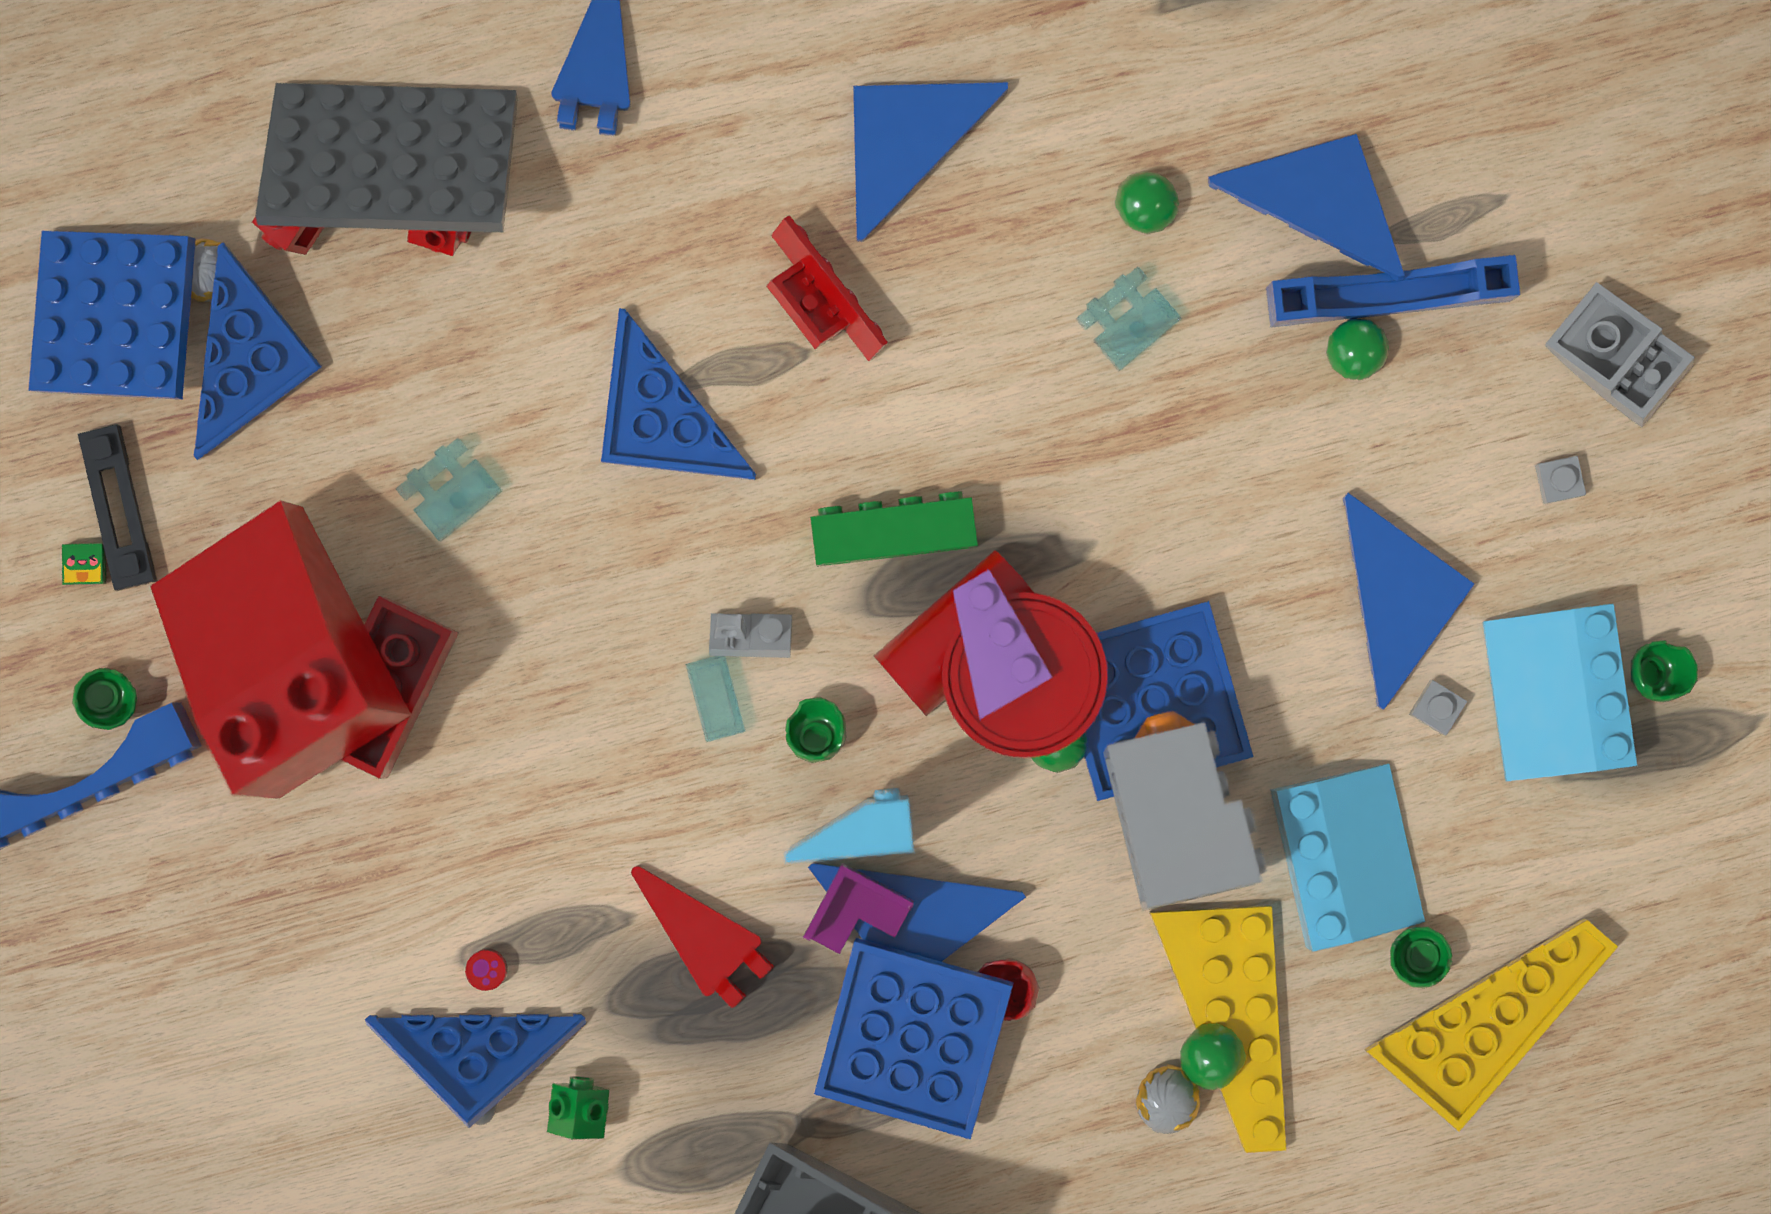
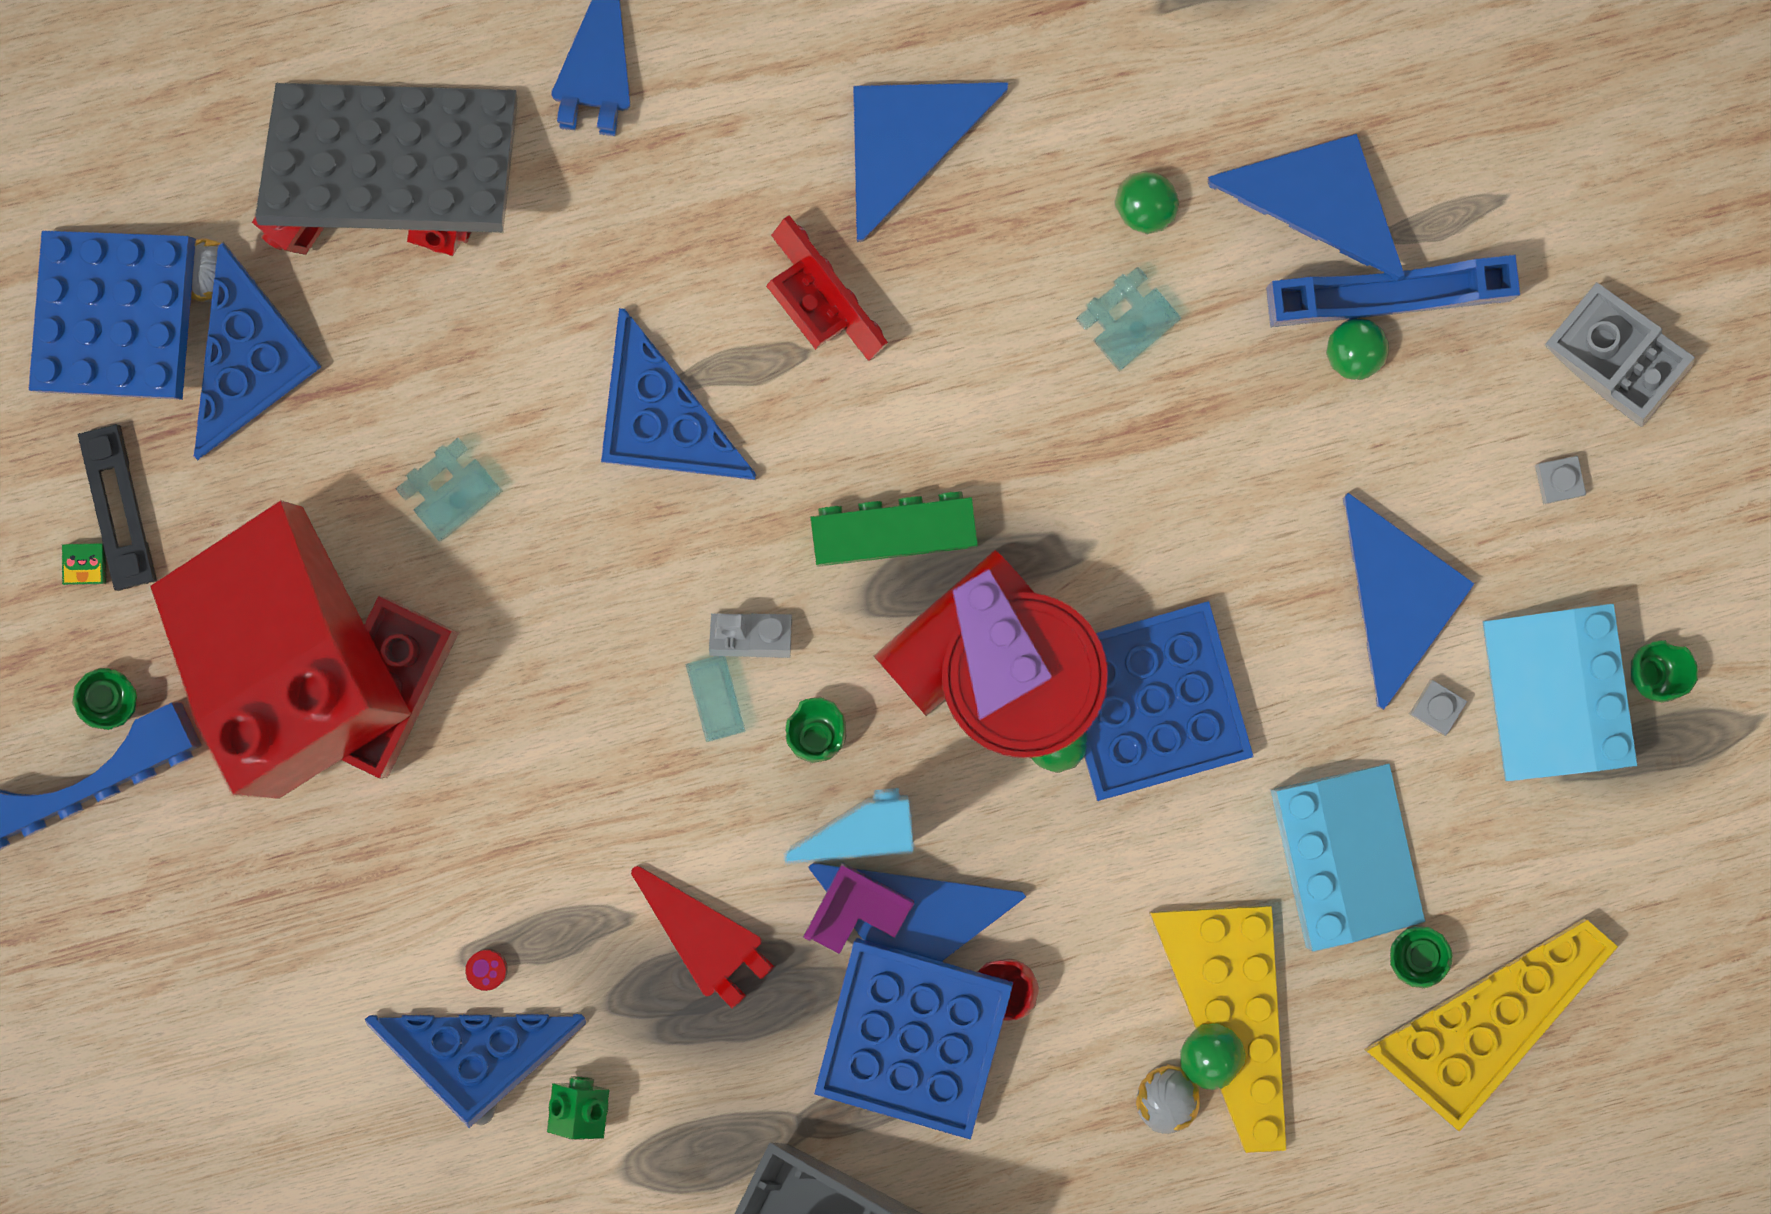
(1175, 814): light grey piece -> none

